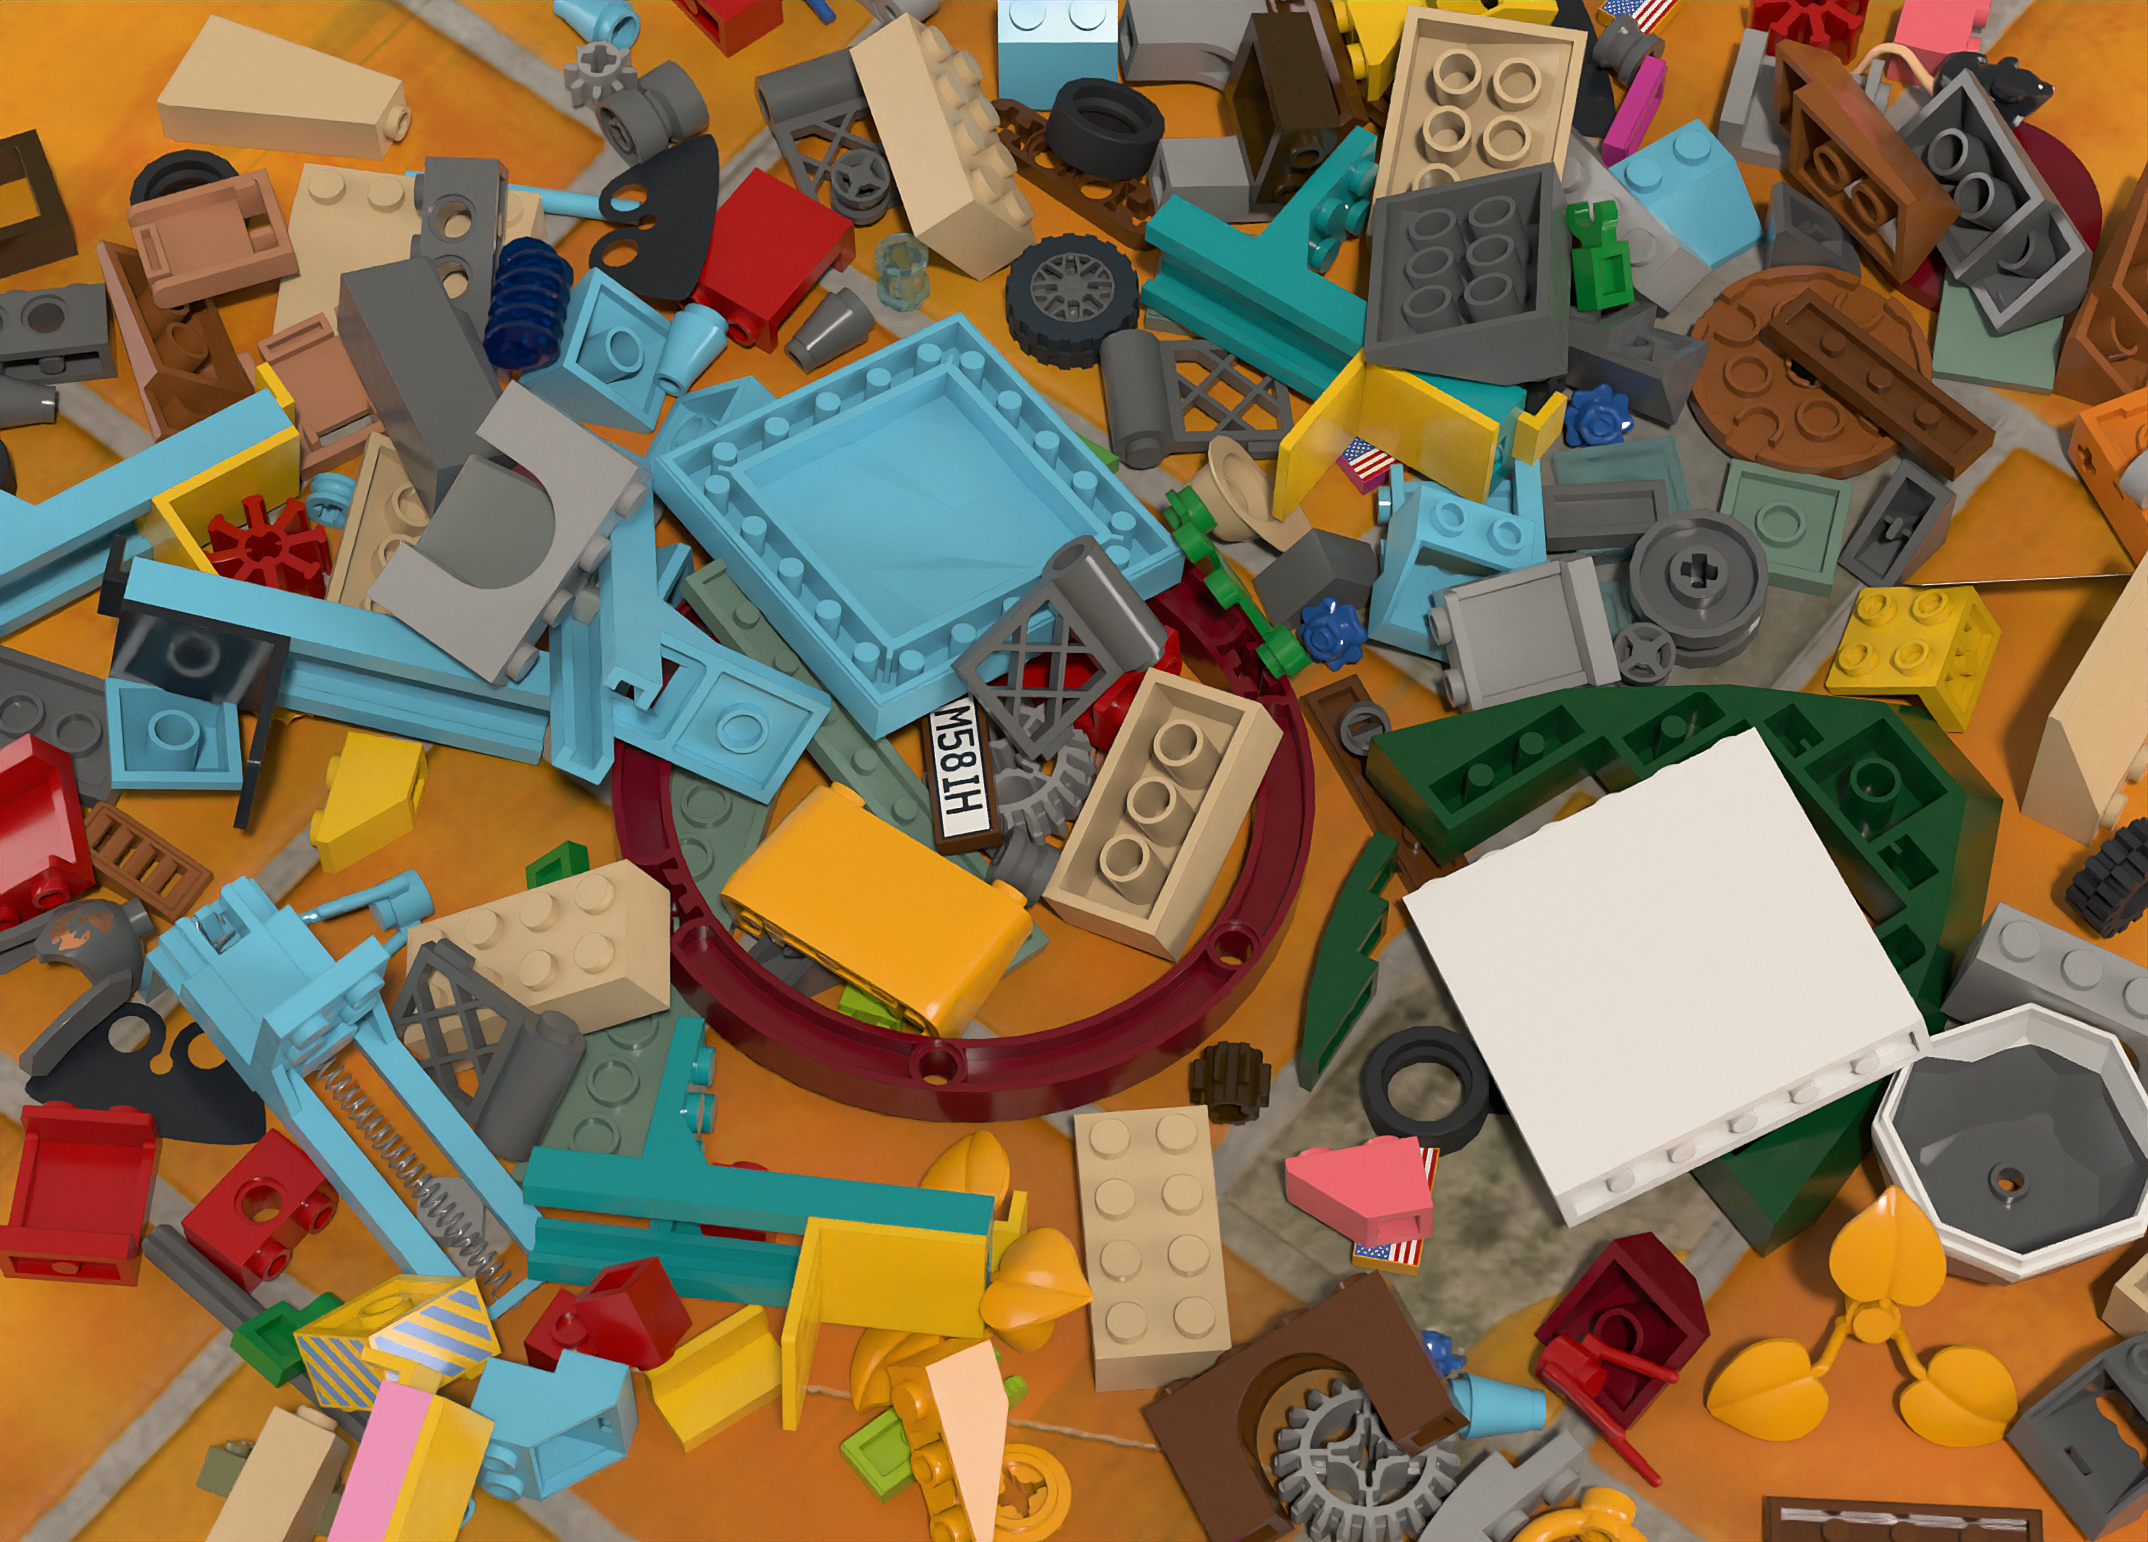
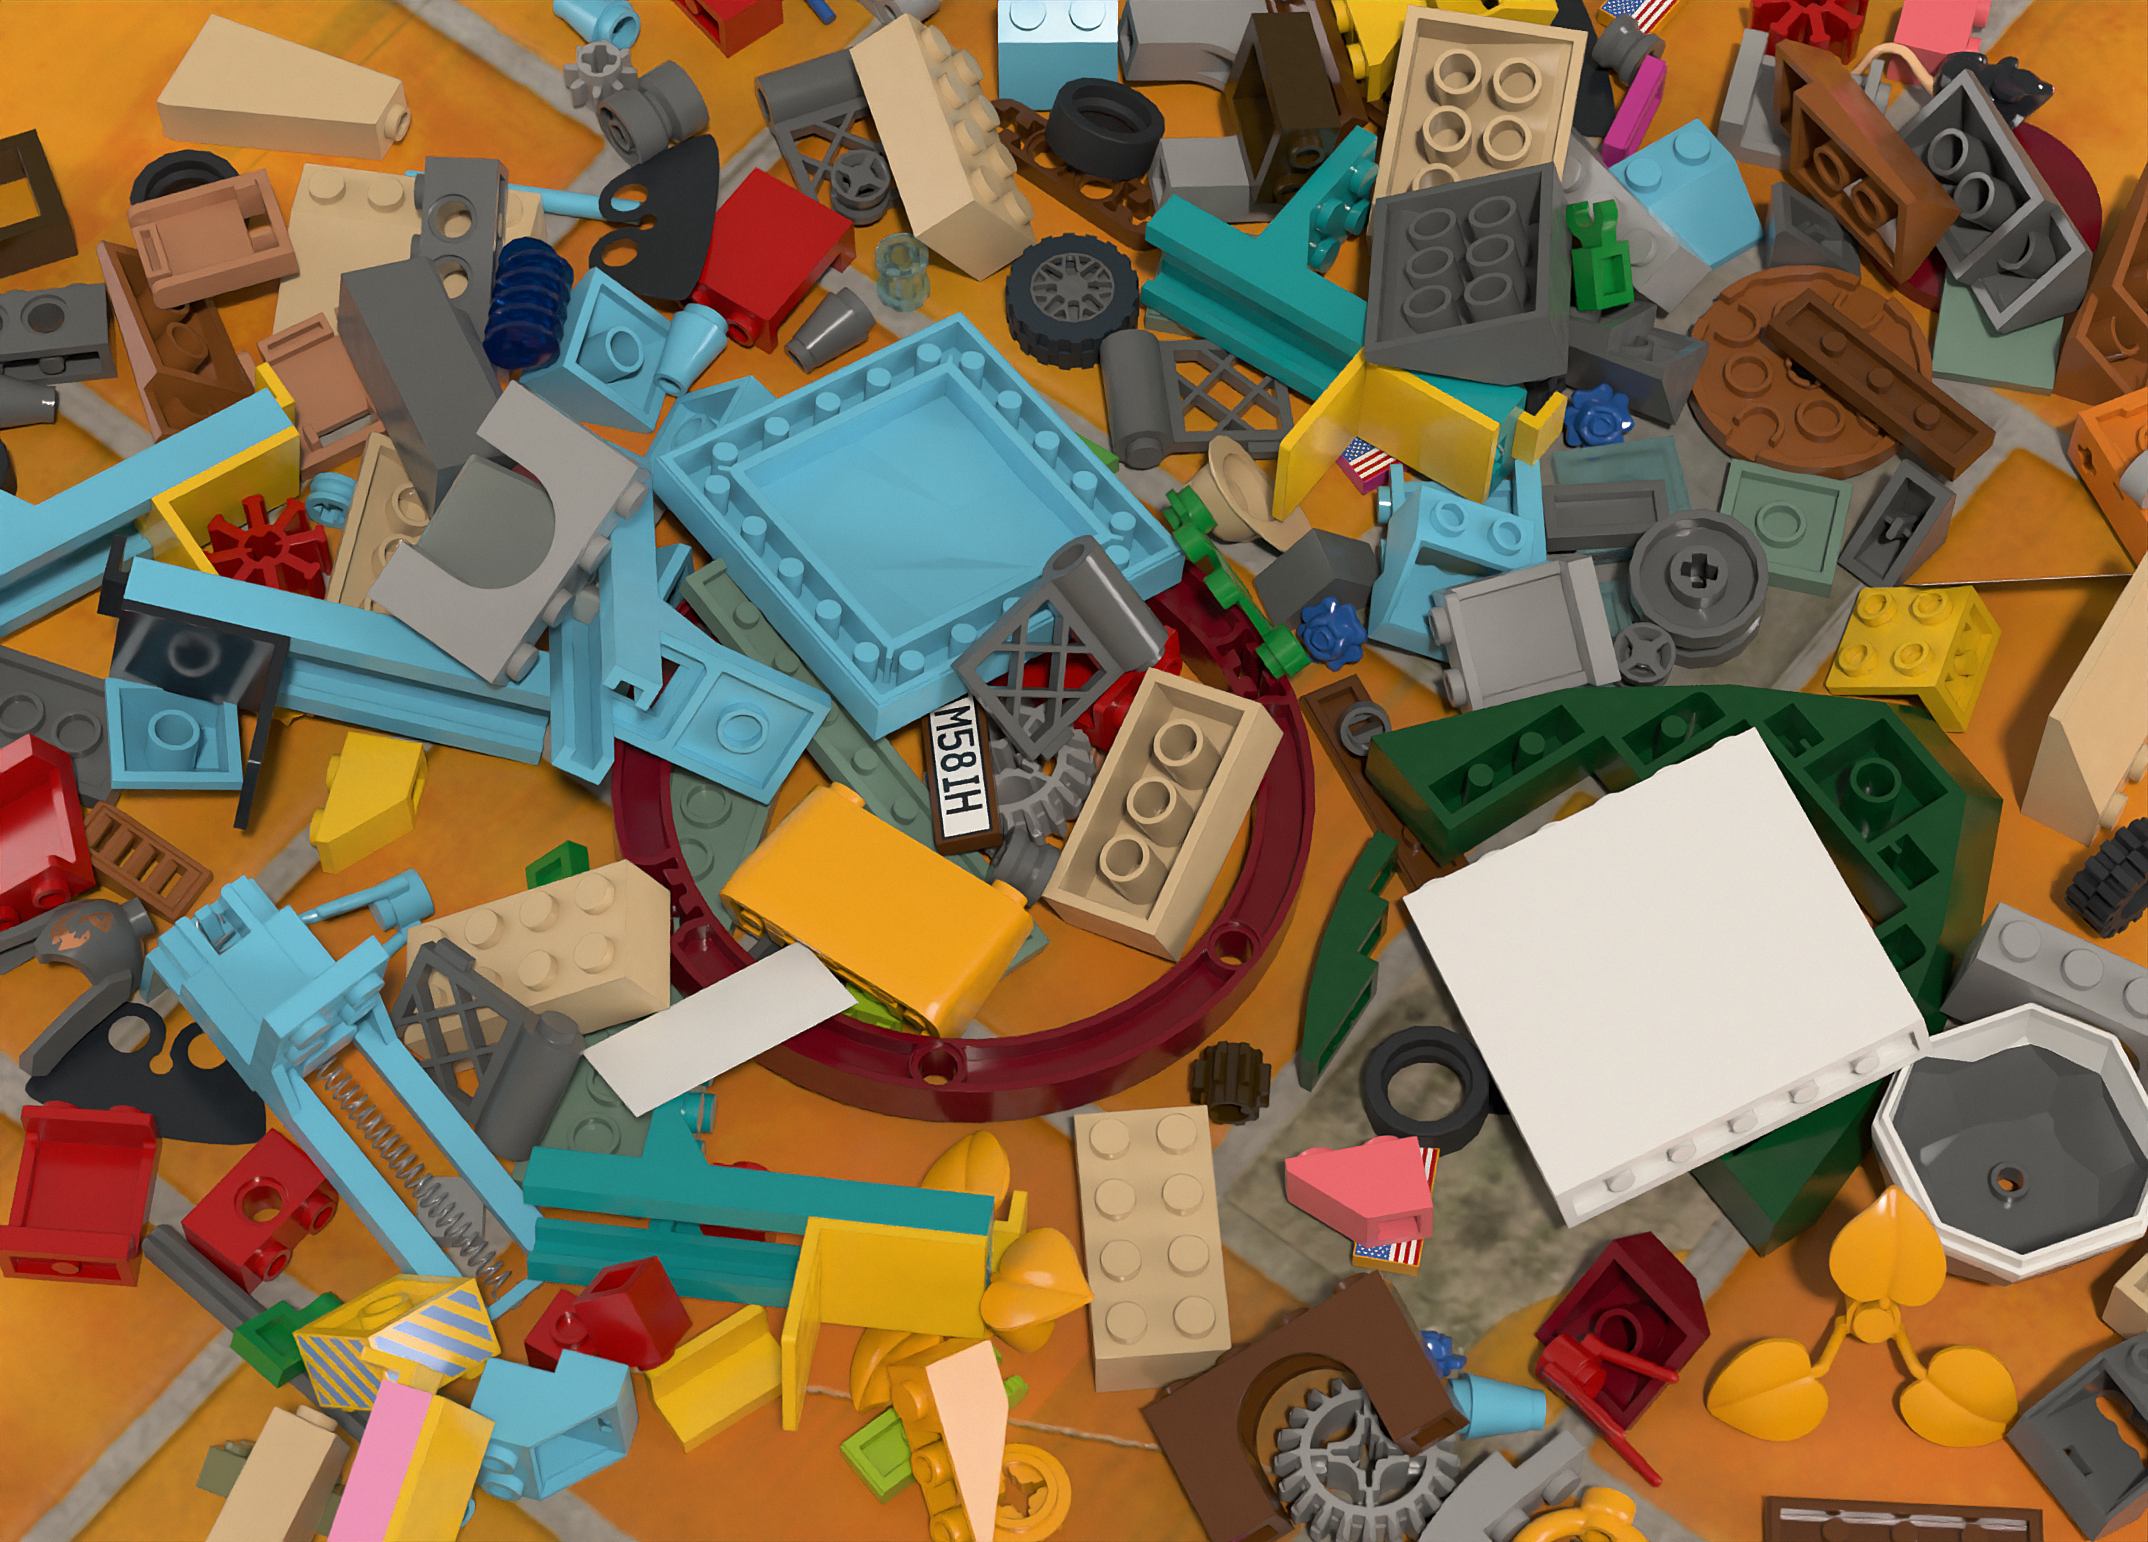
(718, 1028): none -> white sticker

